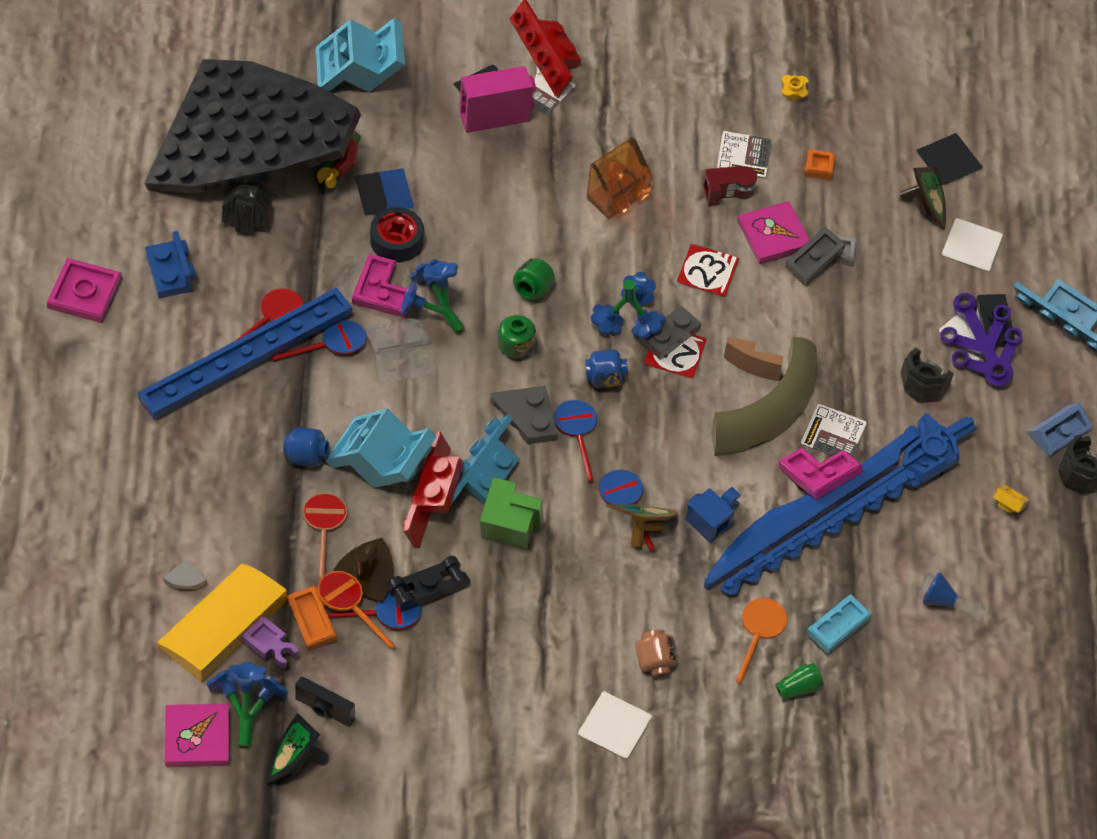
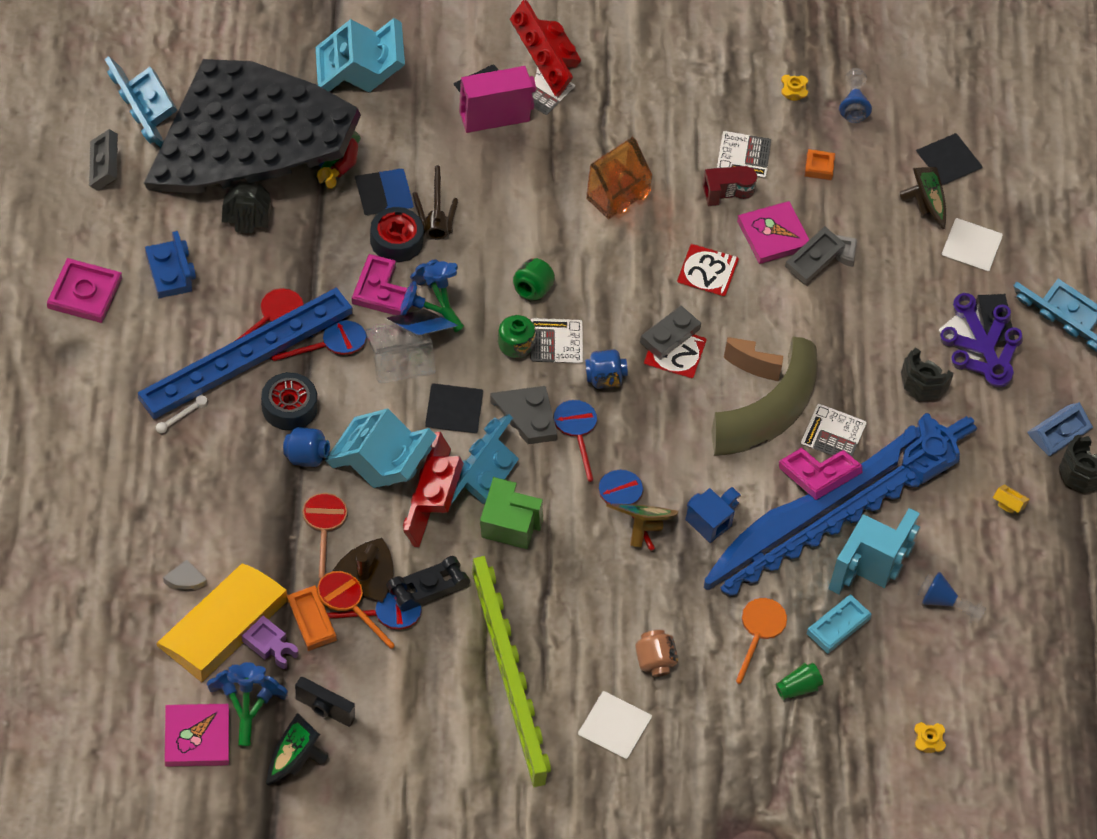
(103, 159): none -> dark grey plate
(146, 96): none -> dark azure bracket
(201, 402): none -> white hinge
(287, 388): none -> wheel
(422, 322): none -> sticker
(436, 224): none -> dark brown plant
(454, 408): none -> black sticker
(514, 681): none -> lime plate
(558, 341): none -> sticker
(636, 291): blue plant -> none
(855, 106): none -> clear piece
(875, 551): none -> medium azure bracket
(929, 745): none -> yellow plate

